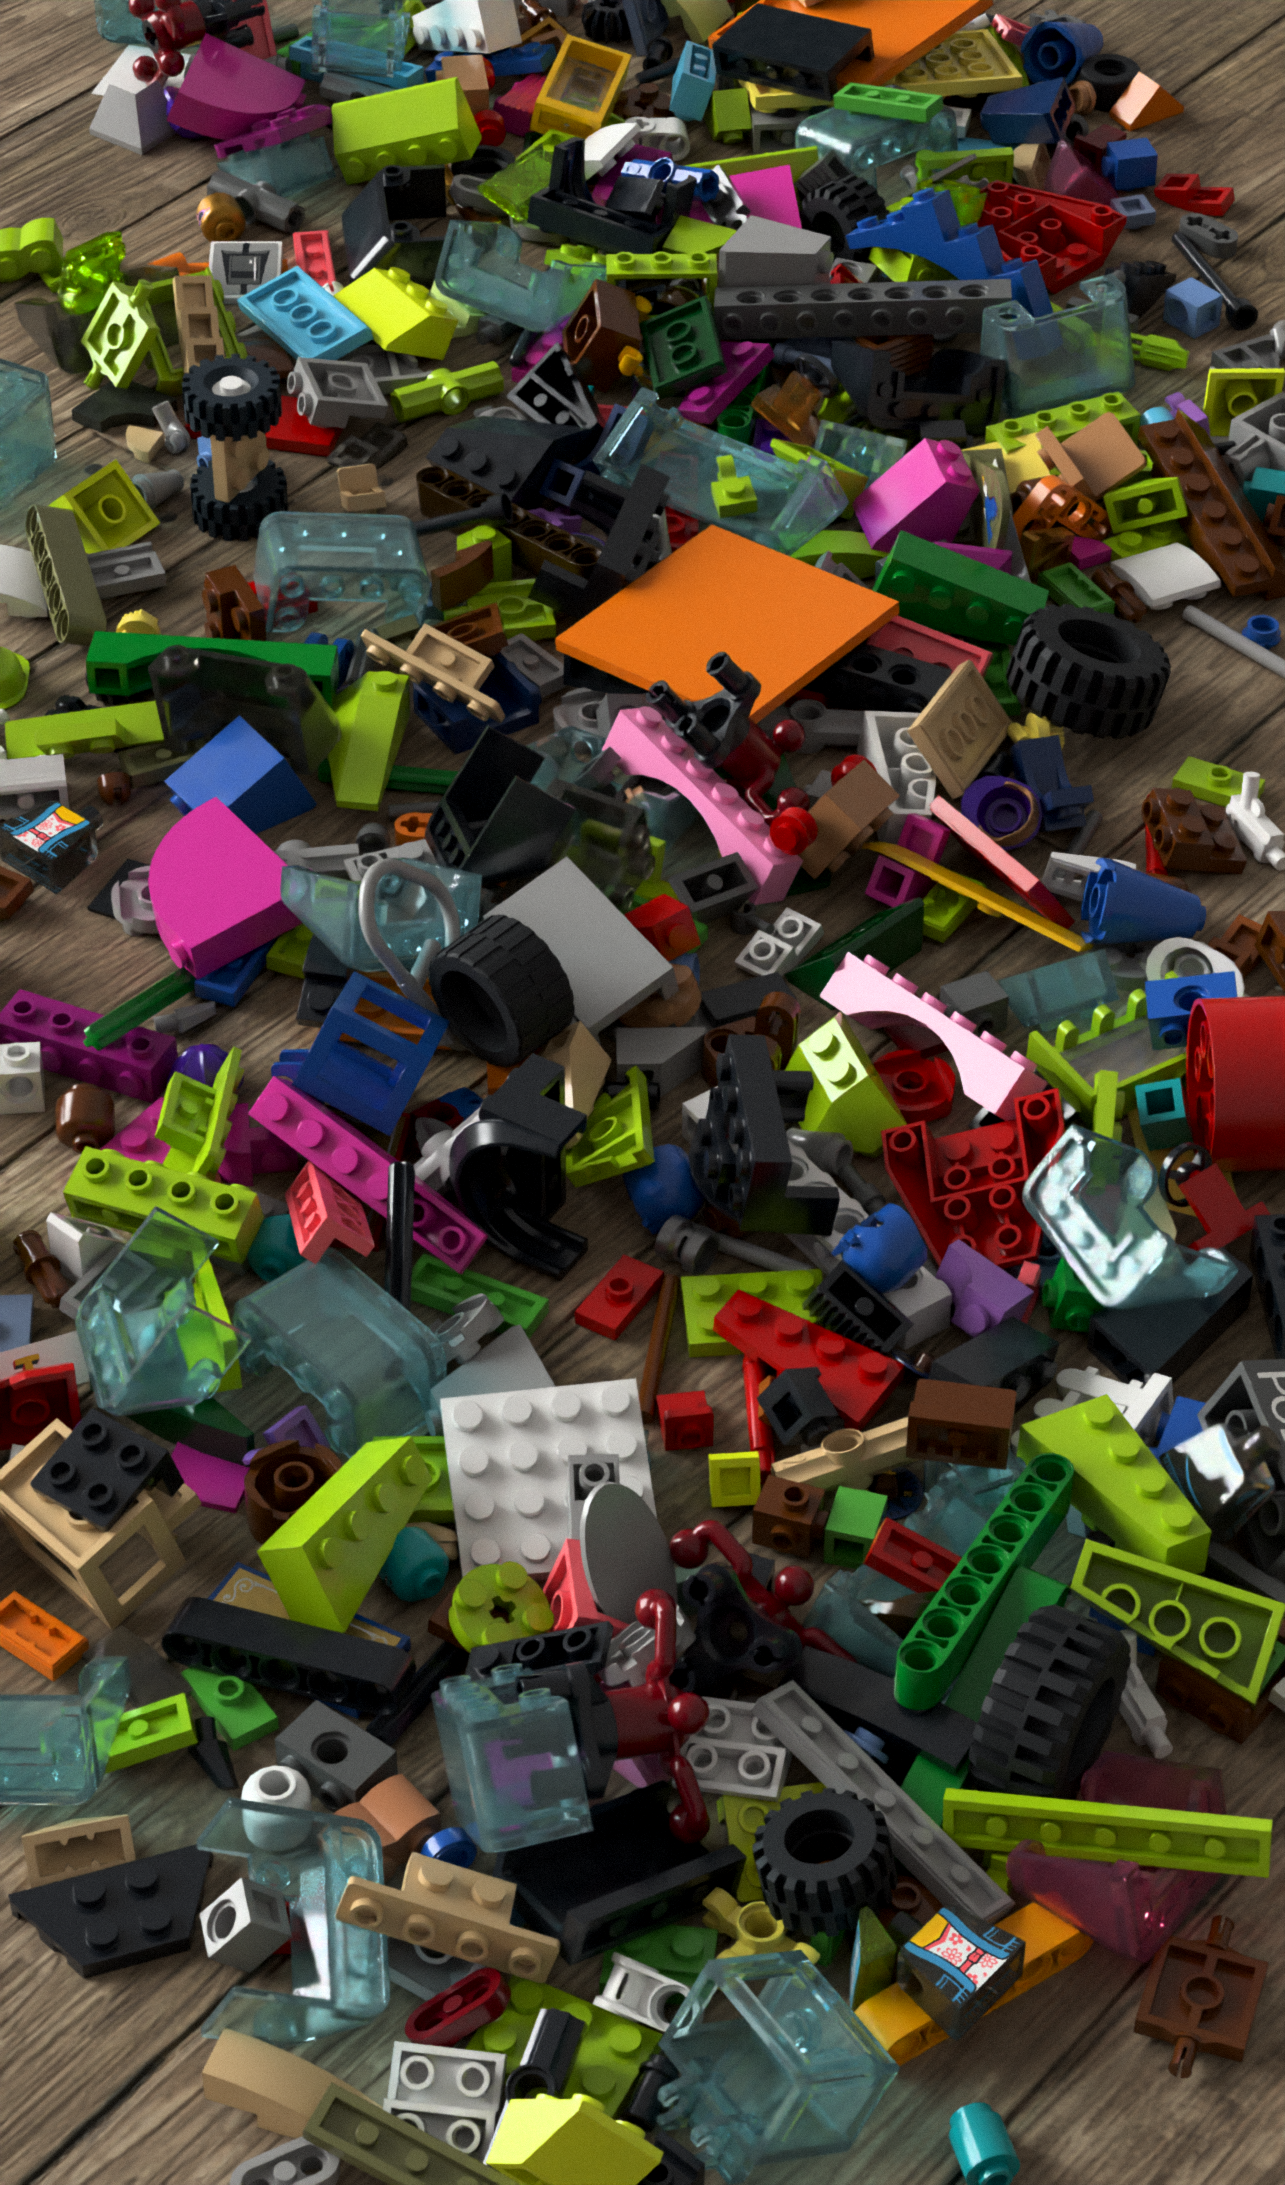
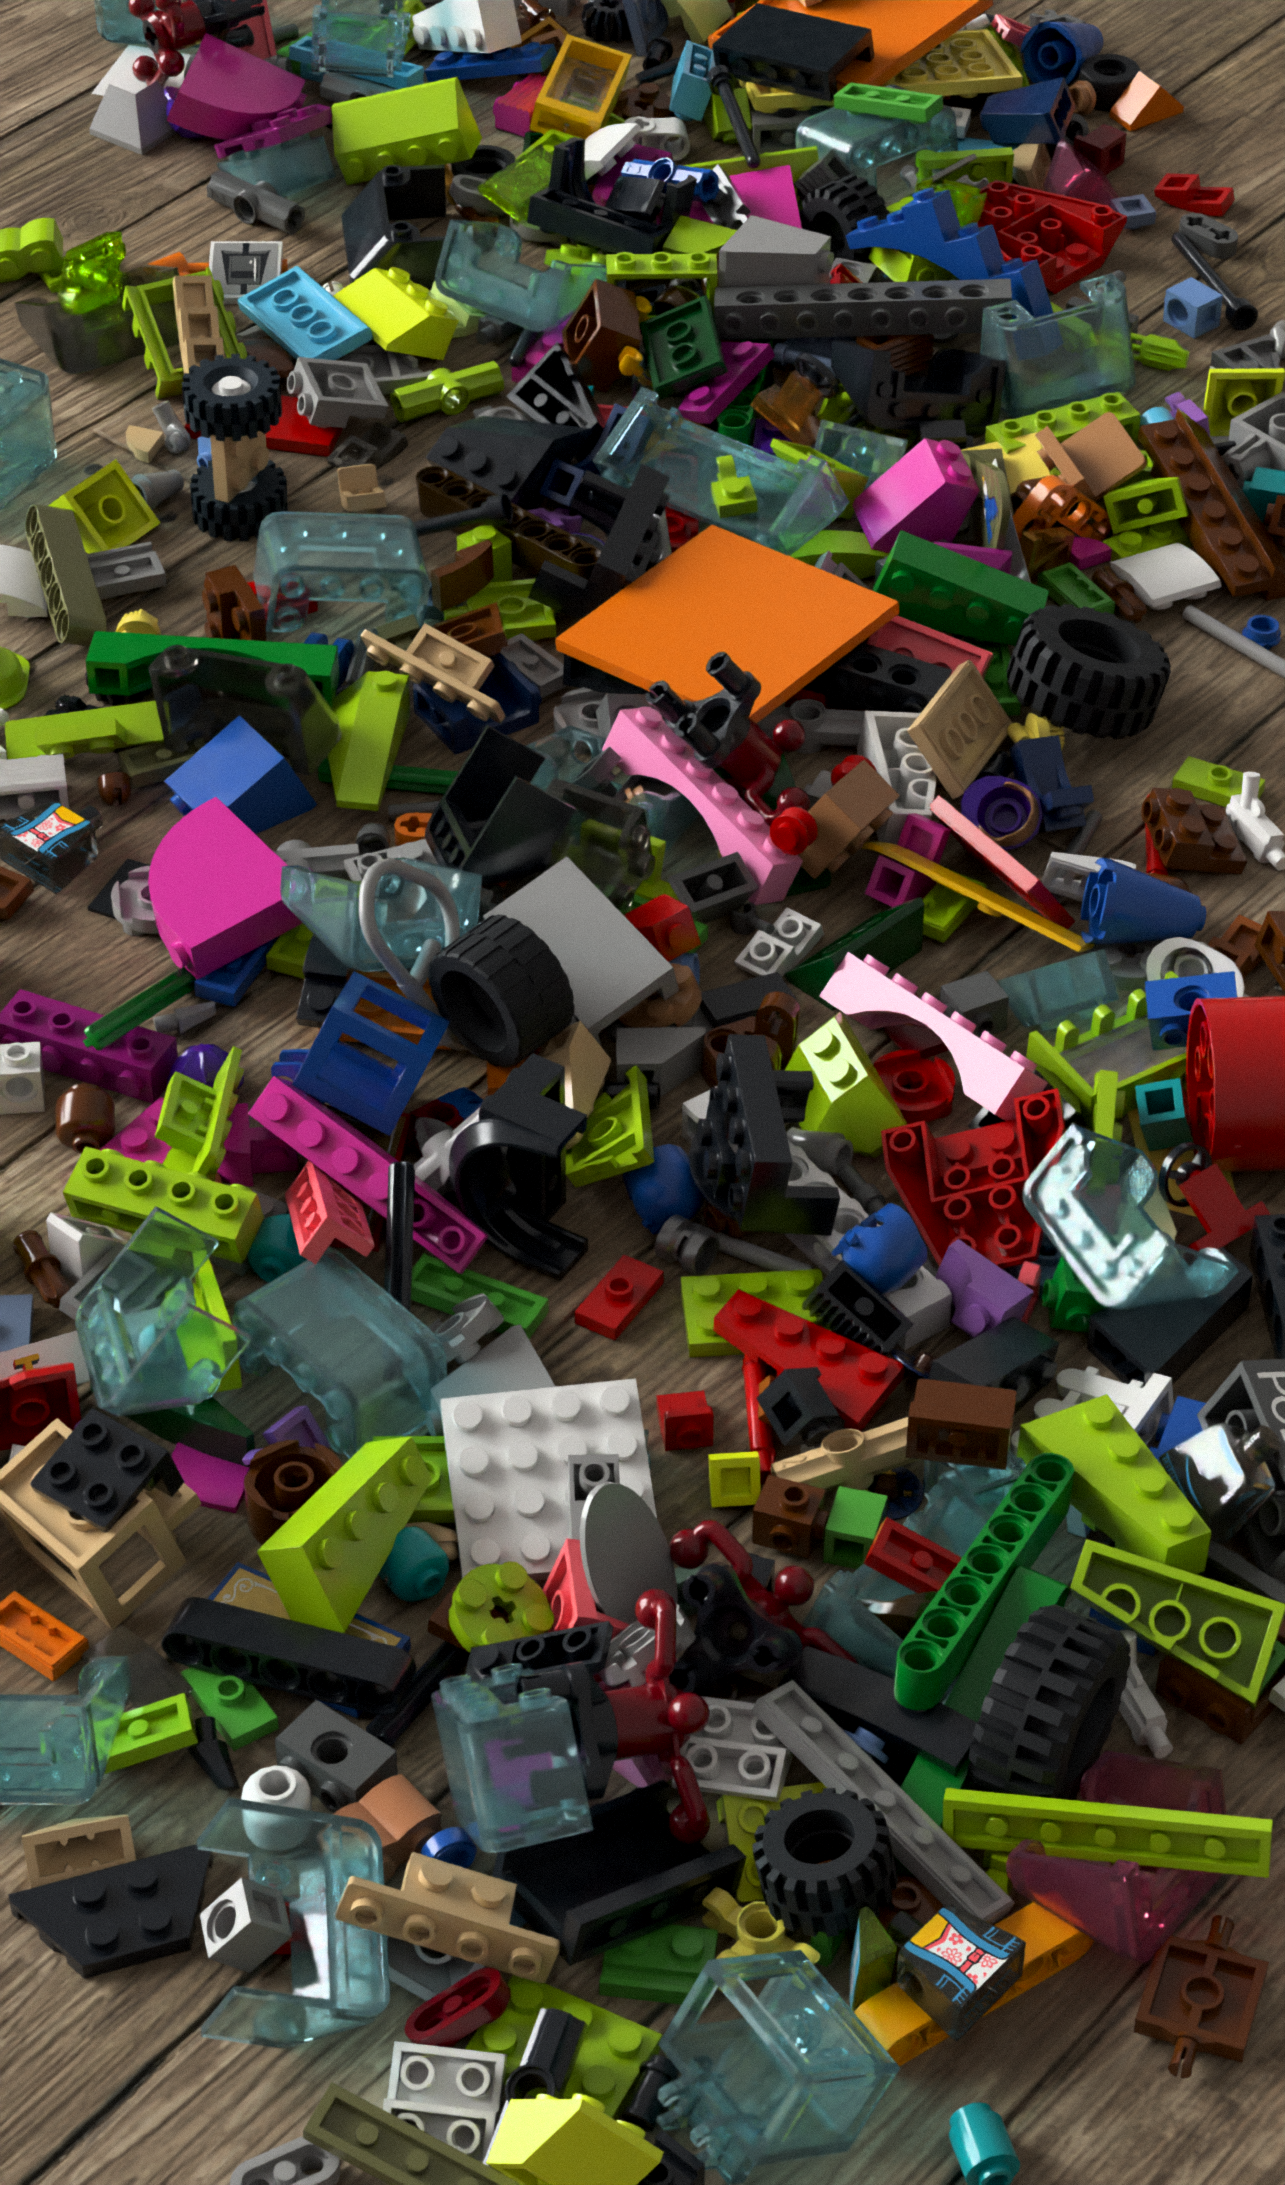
(119, 335): lime plate -> none
(120, 406): pearl dark grey tile -> none
(218, 216): pearl gold head -> none
(267, 2082): tan slope -> none
(315, 256): coral tile -> none
(476, 79): medium nougat brick -> none
(639, 1992): white piece -> none
(658, 1346): reddish brown bar -> none
(722, 83): none -> black piece
(1130, 164): blue brick -> none
(1144, 283): black slope -> none

